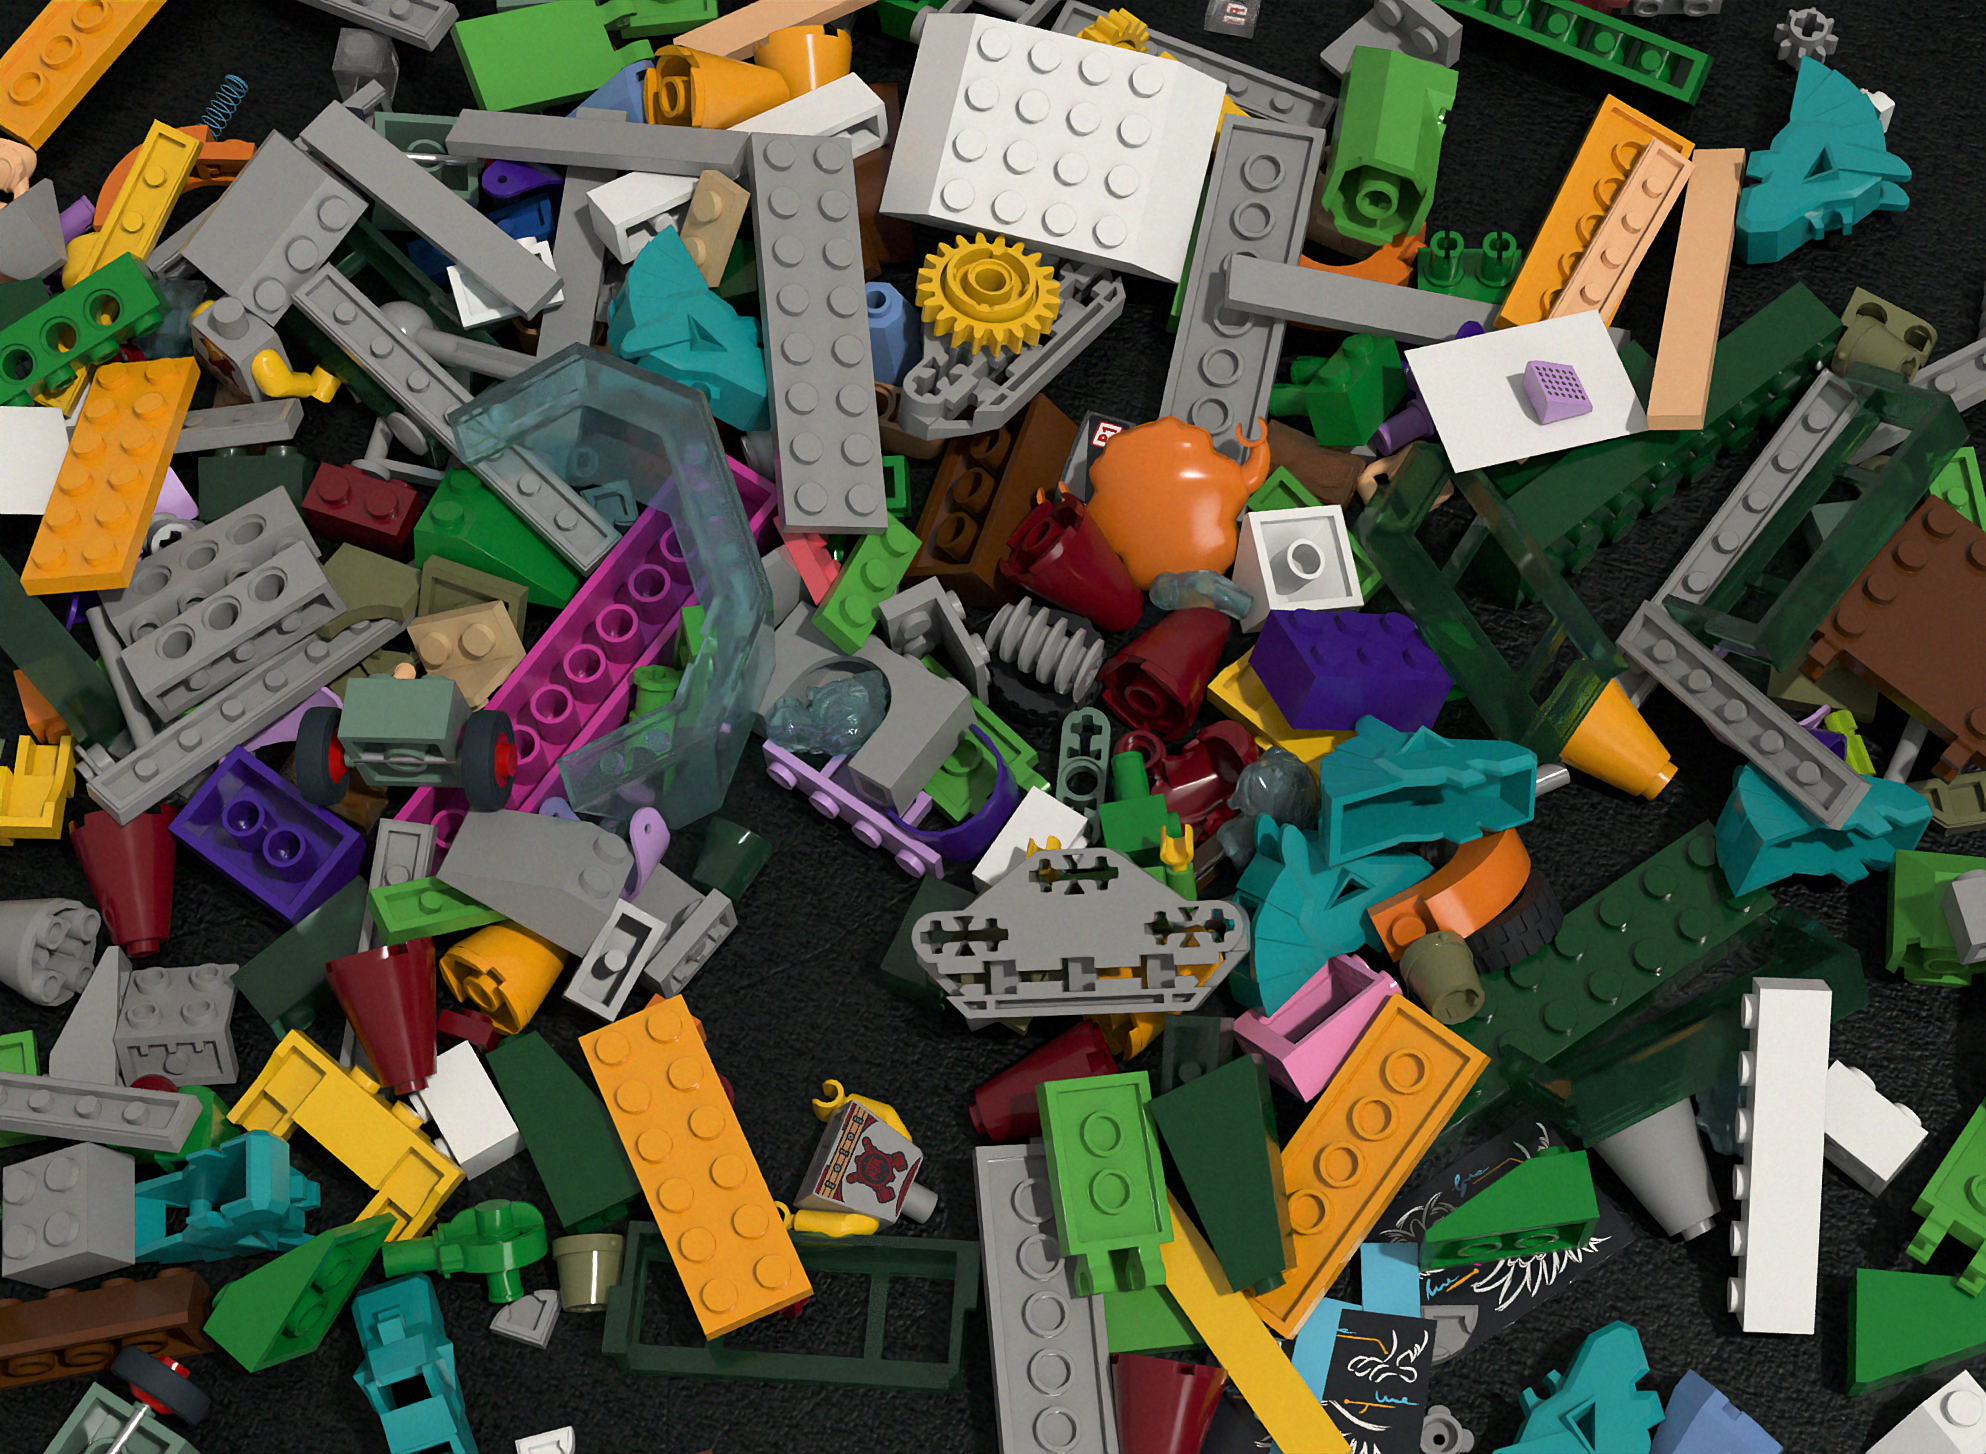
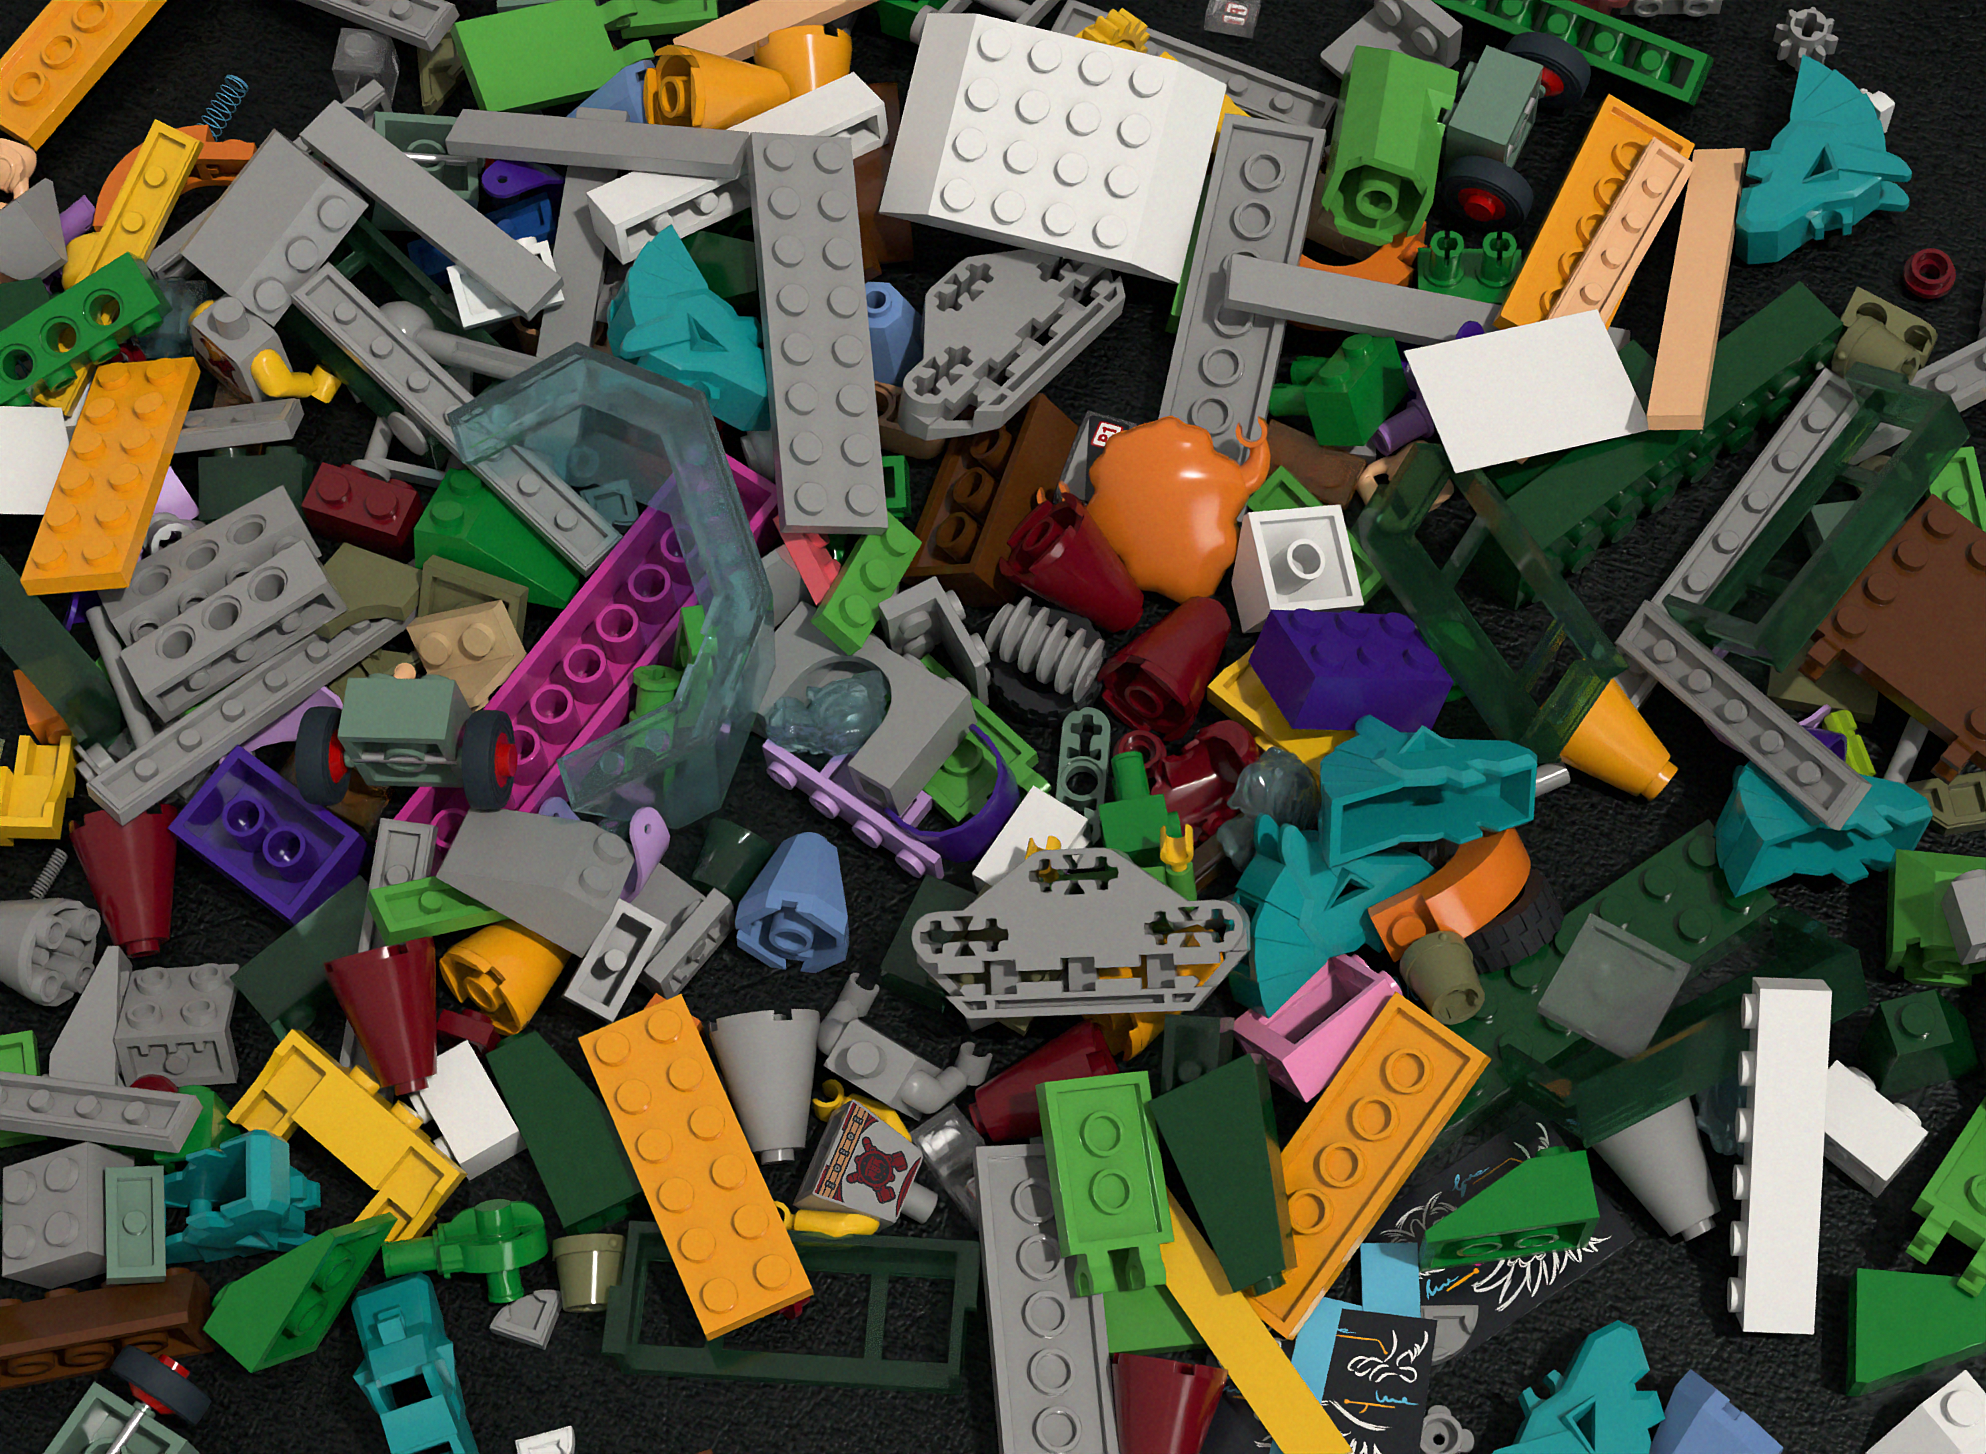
(52, 863): none -> light grey leg
(135, 1225): none -> sand green plate
(439, 73): none -> olive tile
(713, 223): tan plate -> none
(769, 1077): none -> light grey cone
(796, 907): none -> medium blue cone
(887, 1067): none -> light grey torso
(947, 1151): none -> clear slope
(987, 294): yellow gear -> none
(1200, 589): clear light blue arm -> none
(1495, 120): none -> brick
(1555, 391): lavender slope -> none
(1613, 988): none -> clear tile
(1917, 1044): none -> dark green slope
(1932, 262): none -> dark red plate

